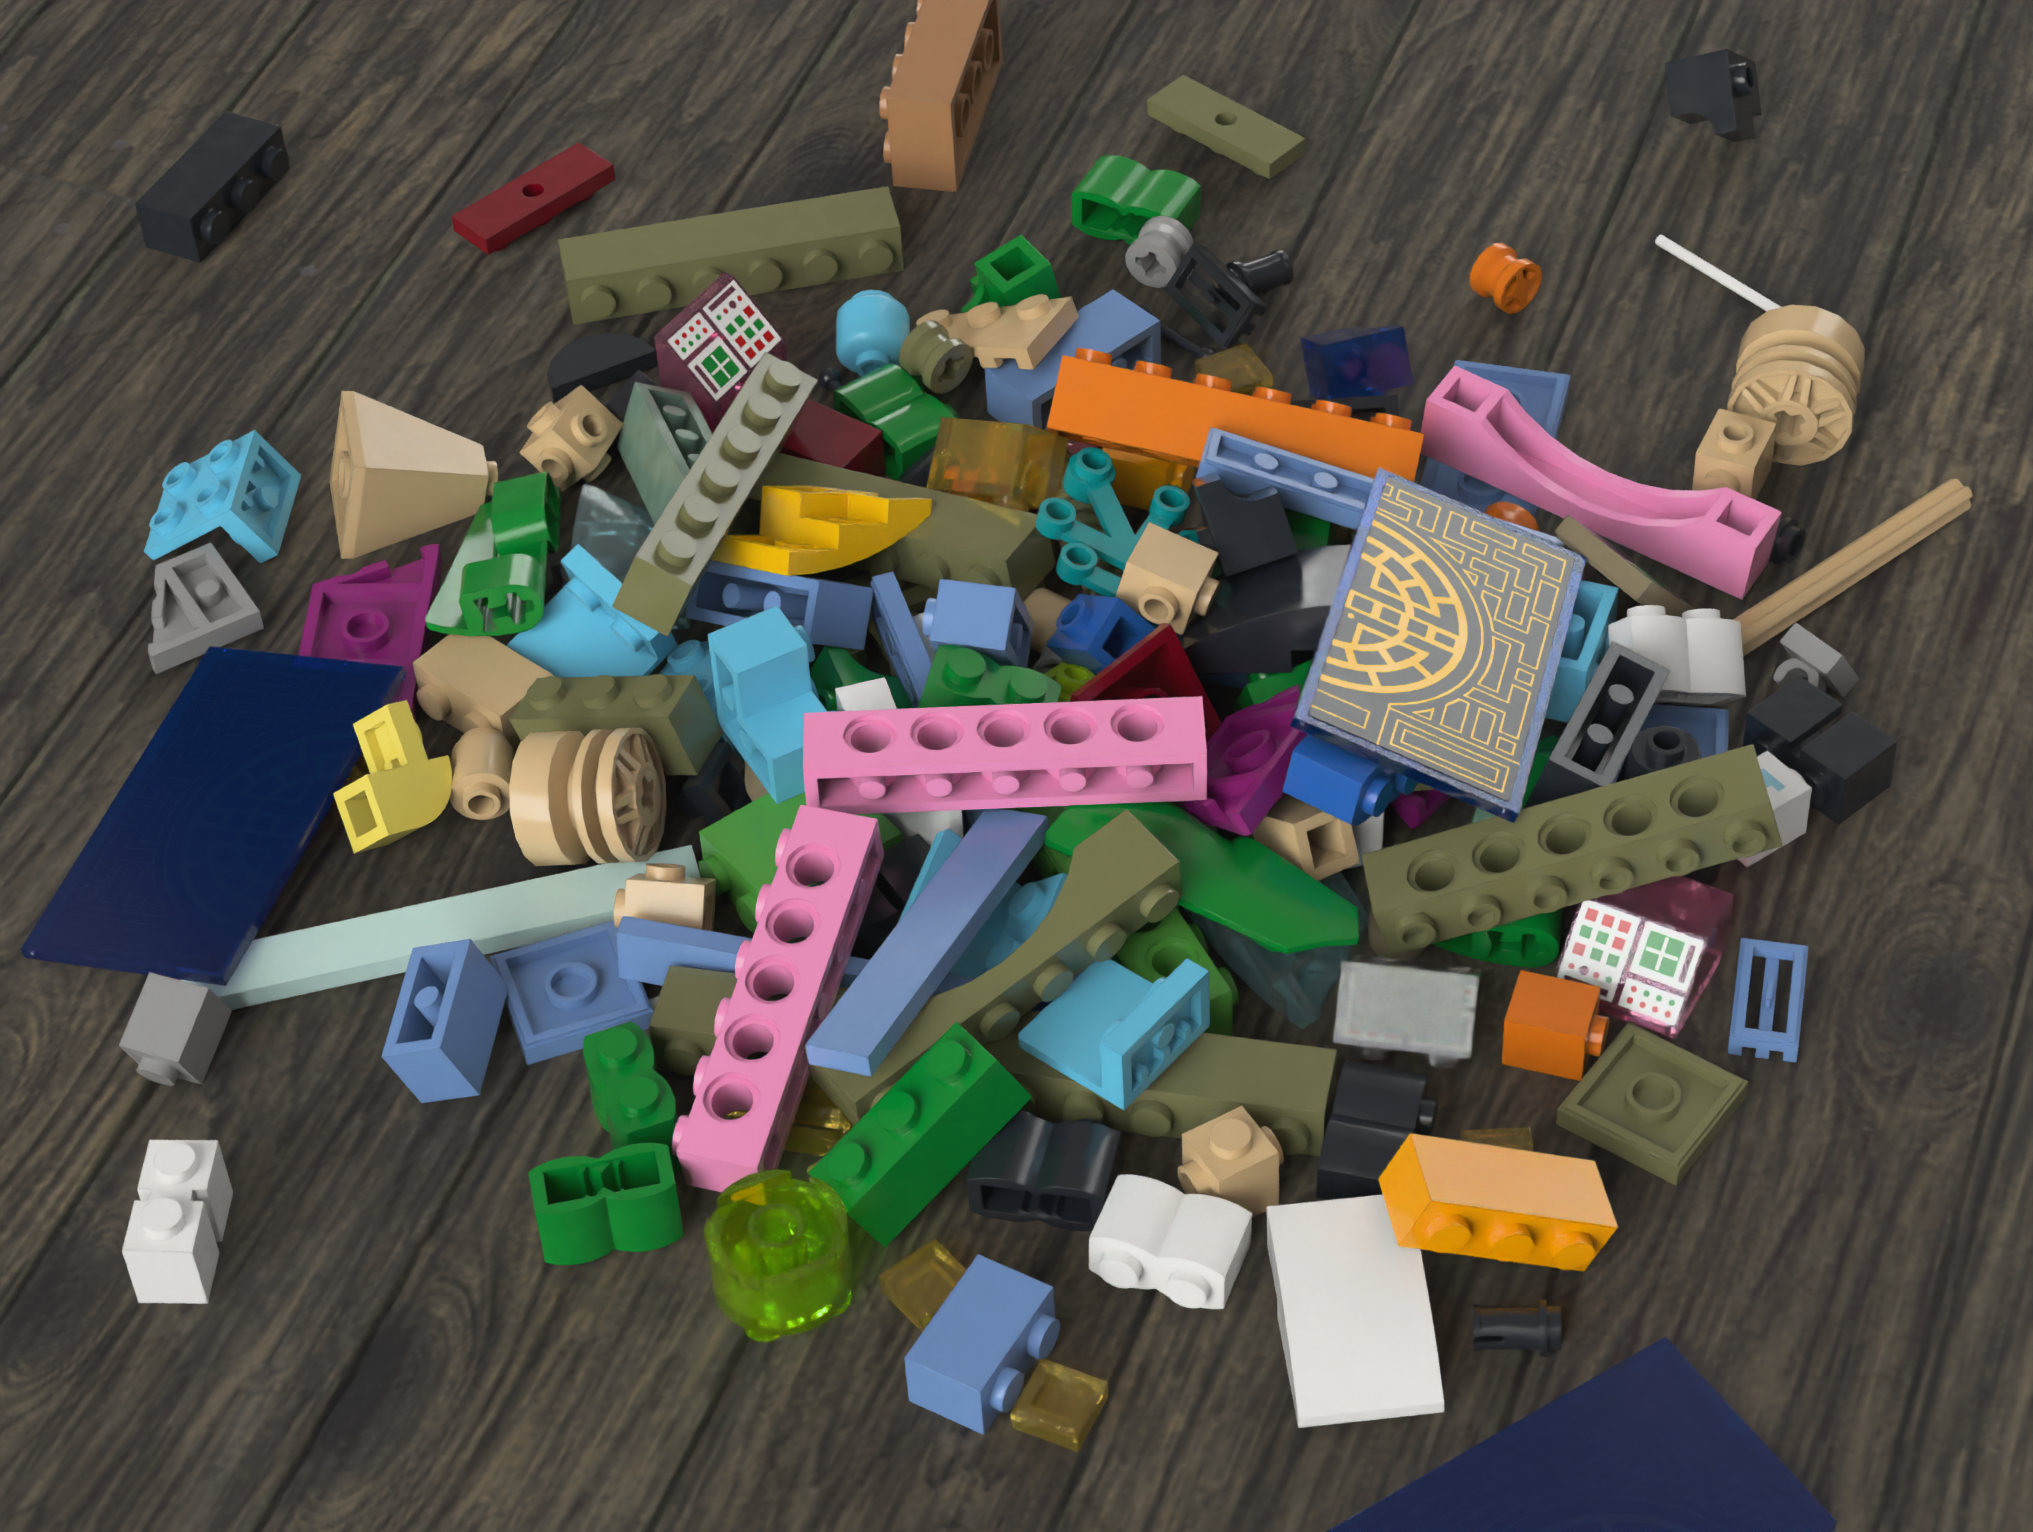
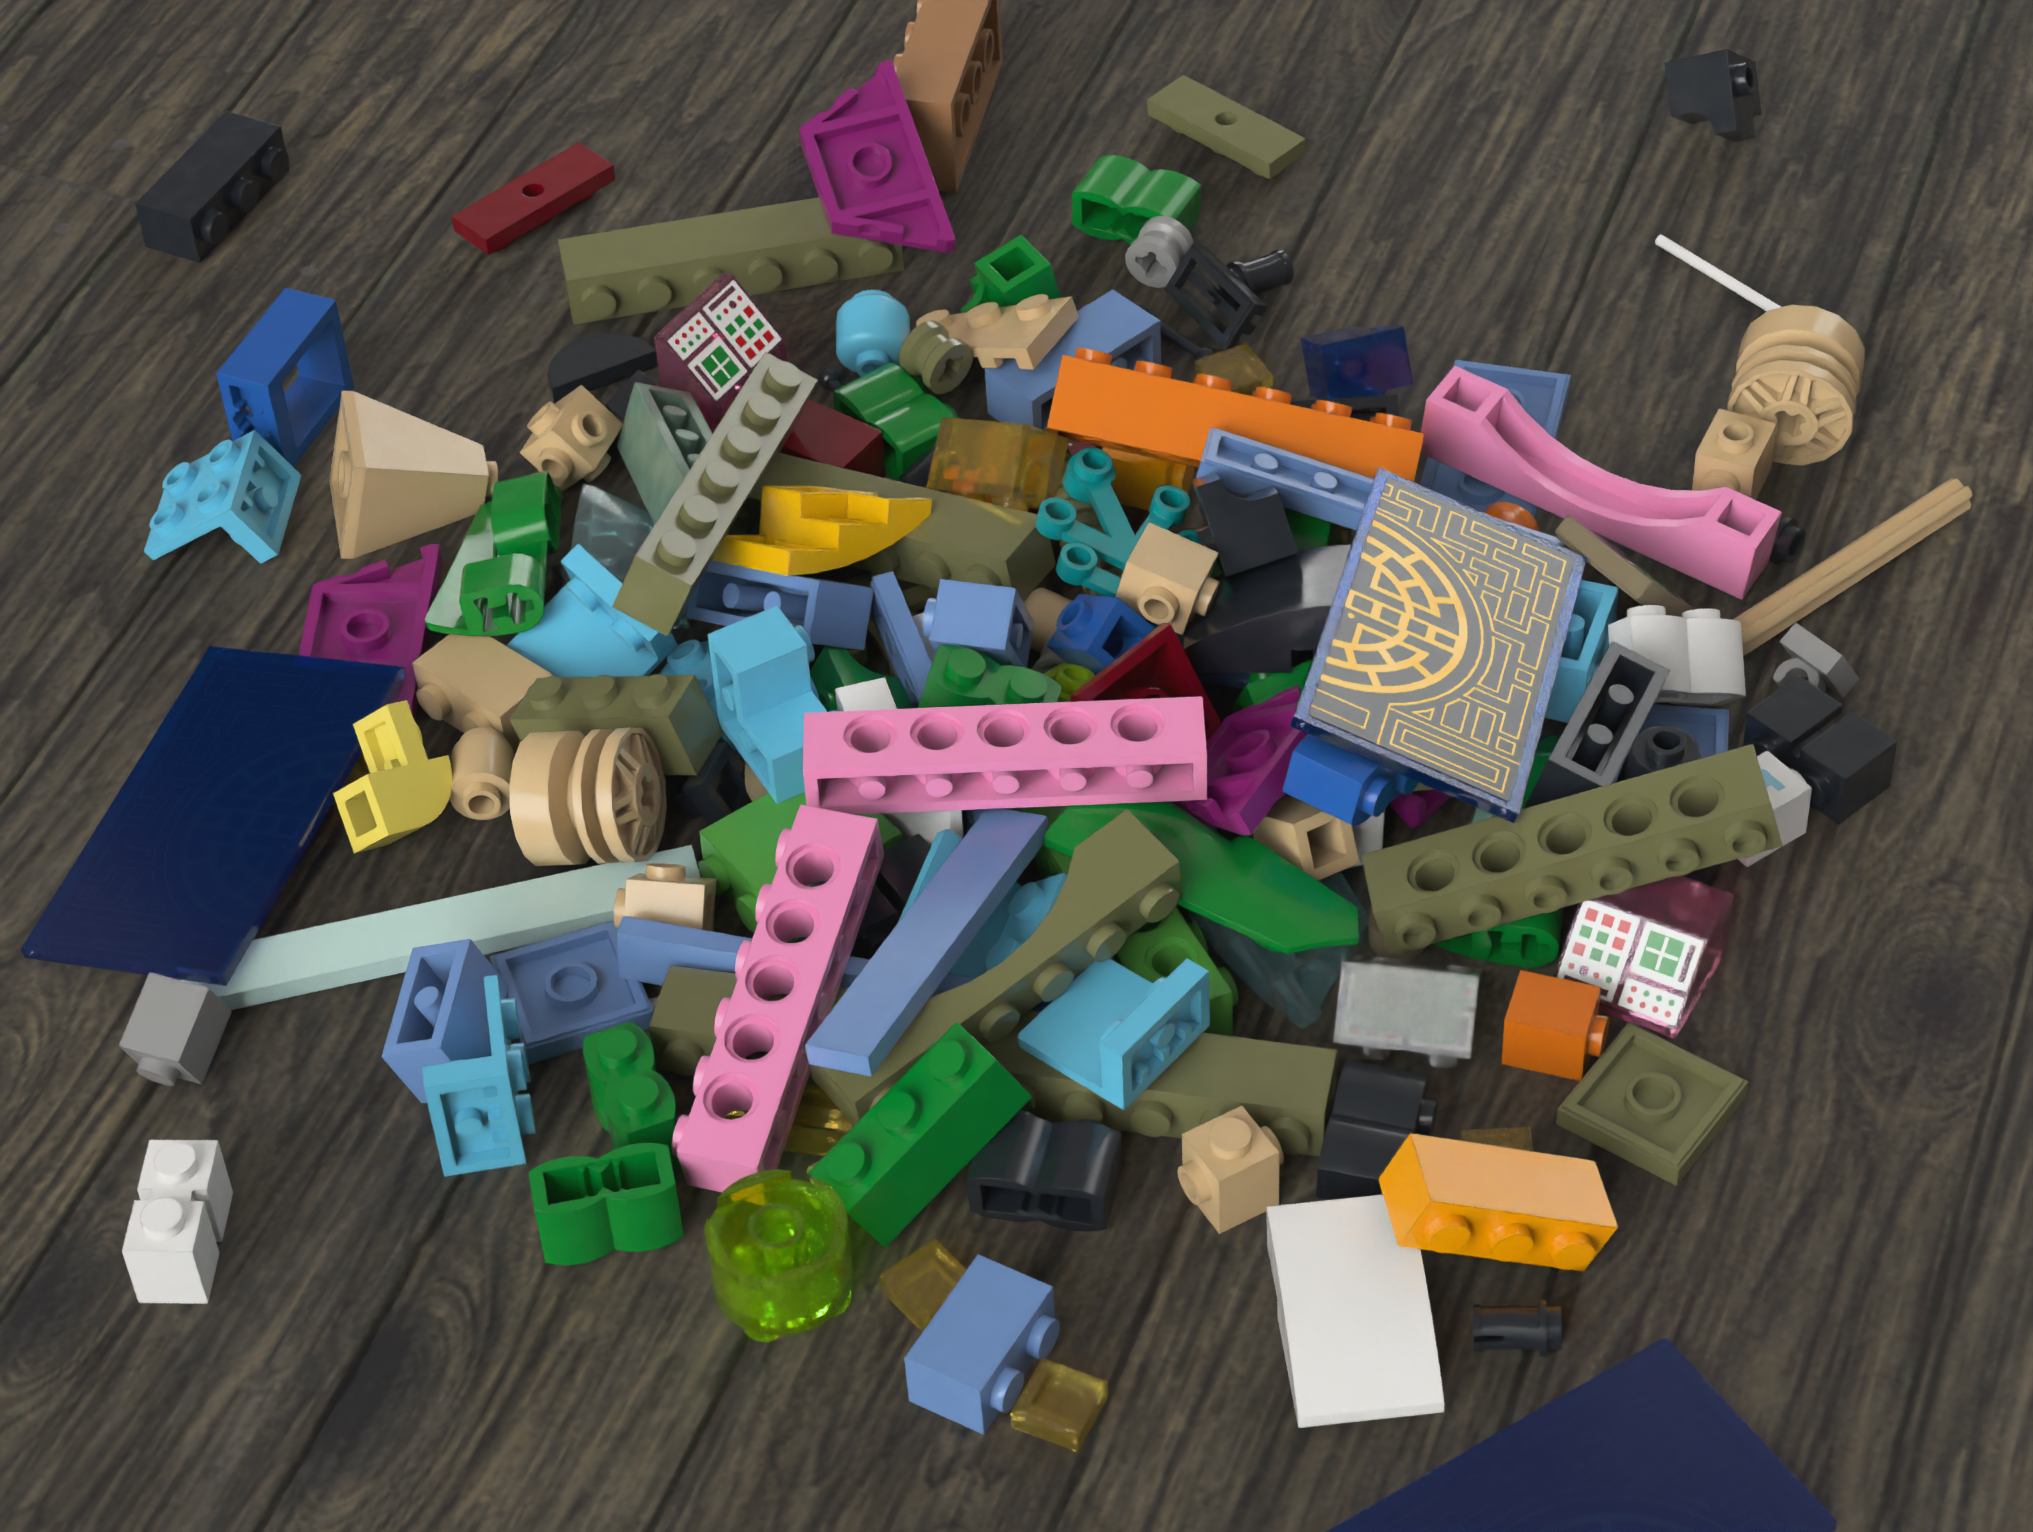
(197, 608): light grey wing -> none
(291, 332): none -> blue window
(477, 1100): none -> medium azure bracket
(875, 168): none -> magenta wing
(1170, 1242): white brick -> none
(1505, 278): orange wheel -> none
(1764, 1038): medium blue tile -> none

